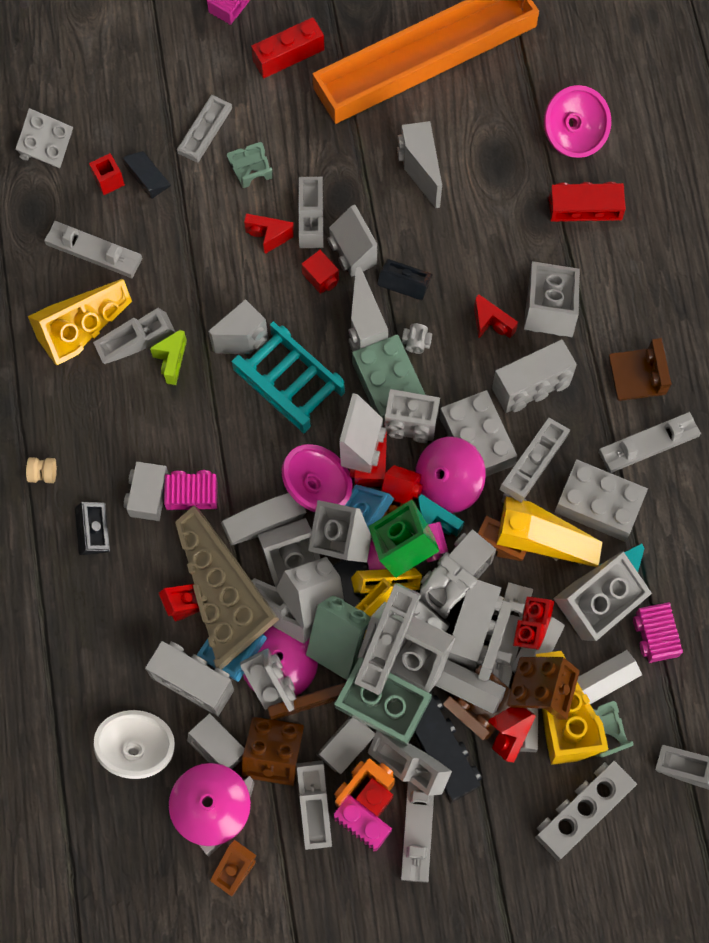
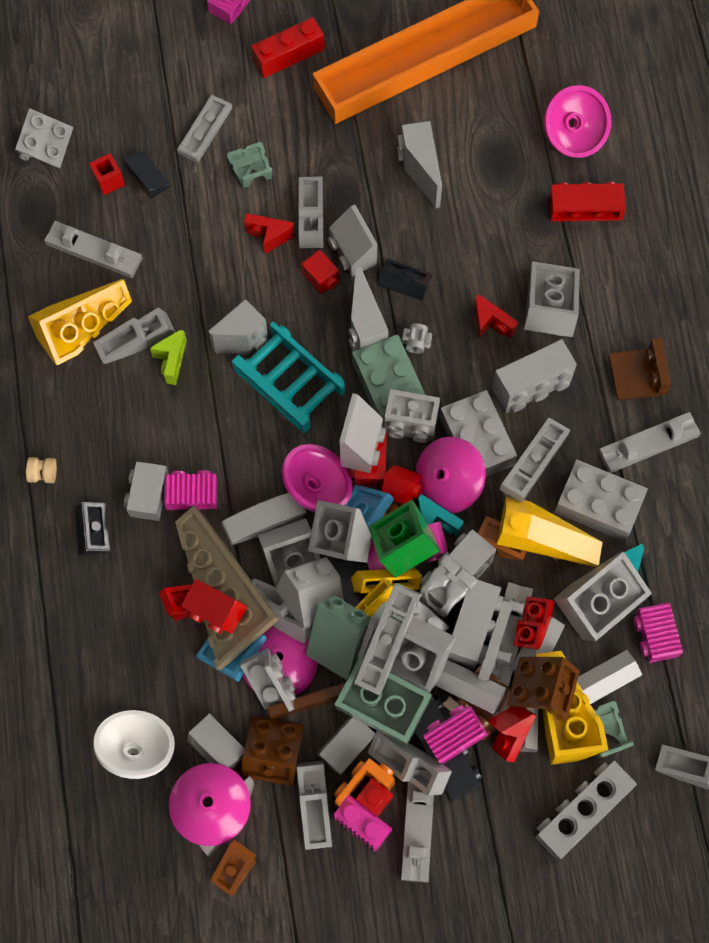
(190, 677): light grey brick -> none
(213, 606): none -> red brick
(455, 733): none -> dark pink brick

